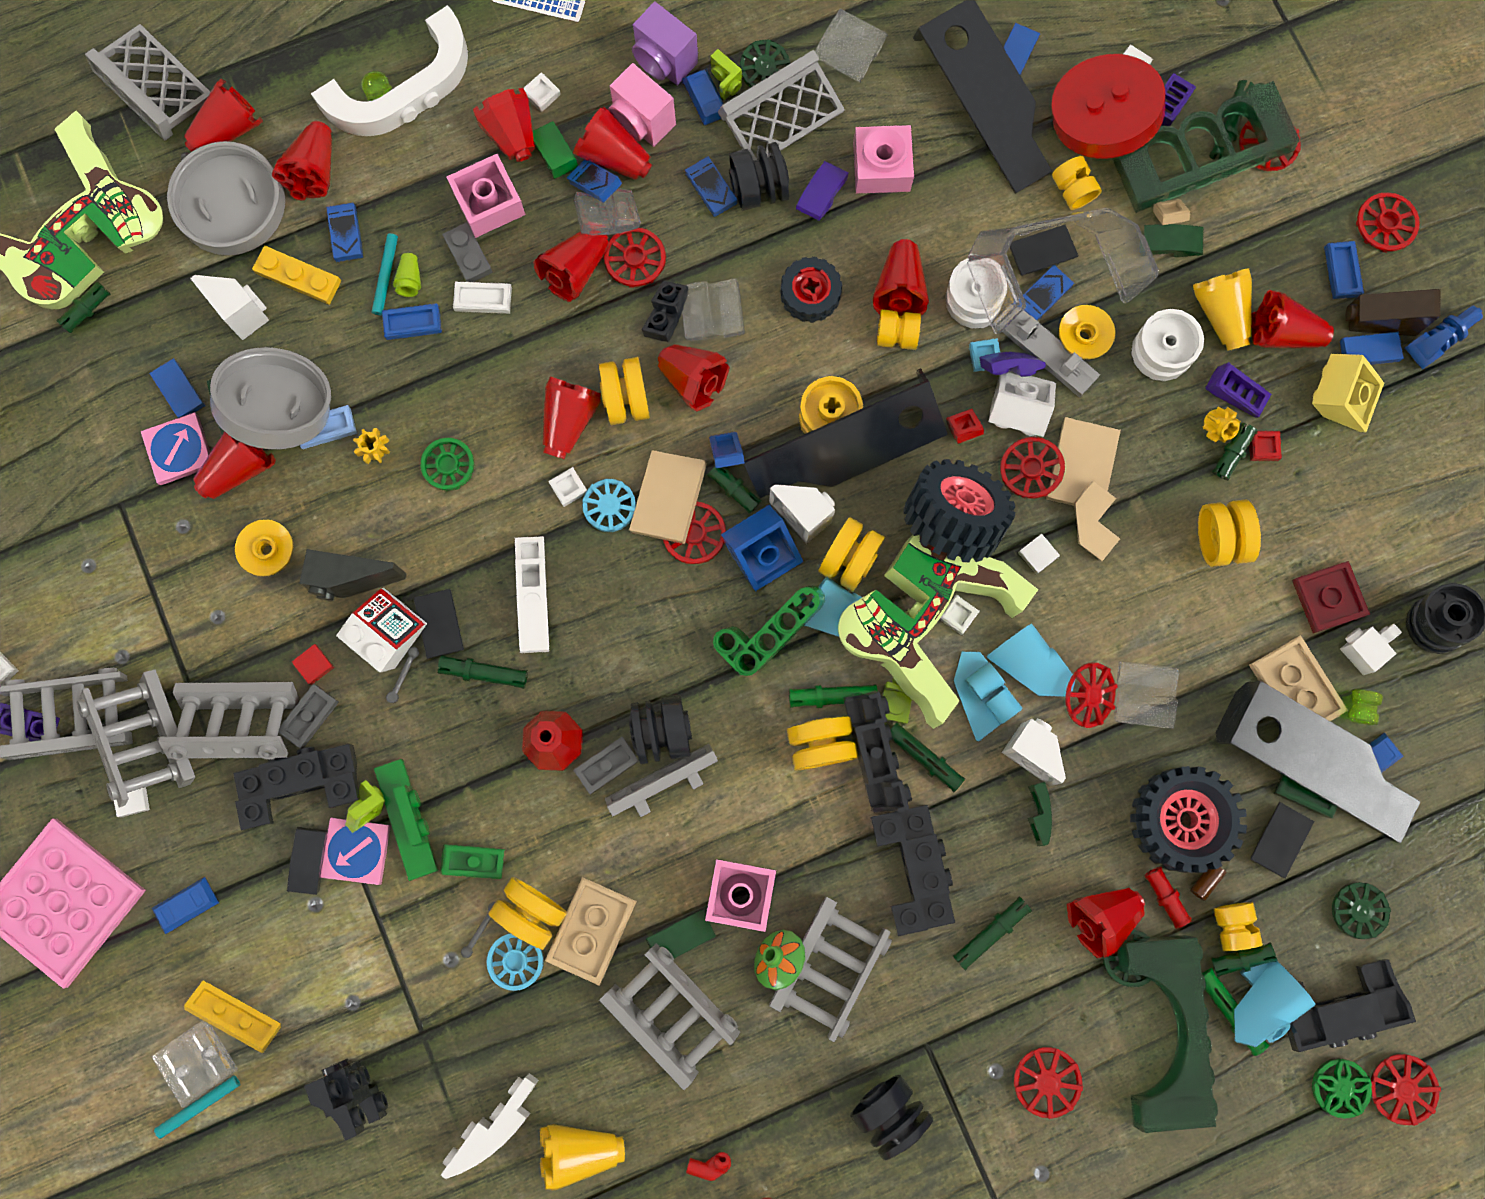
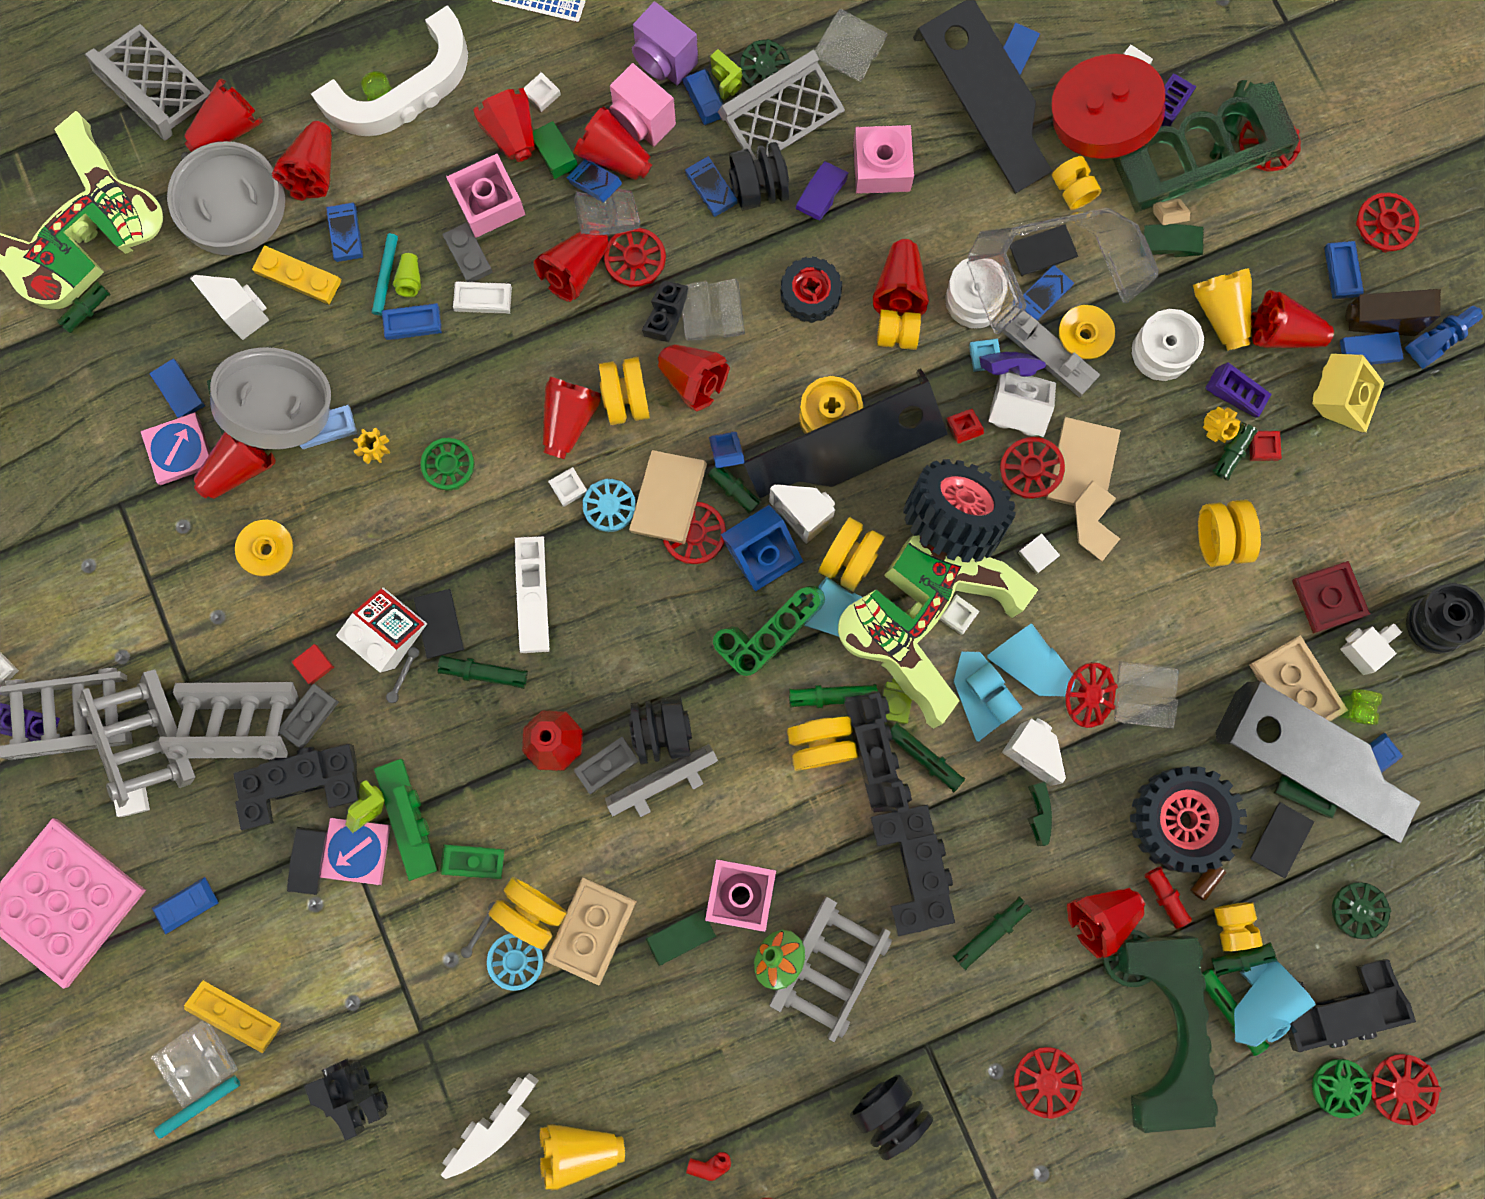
(343, 575): pearl dark grey slope -> none
(661, 1044): light grey fence -> none

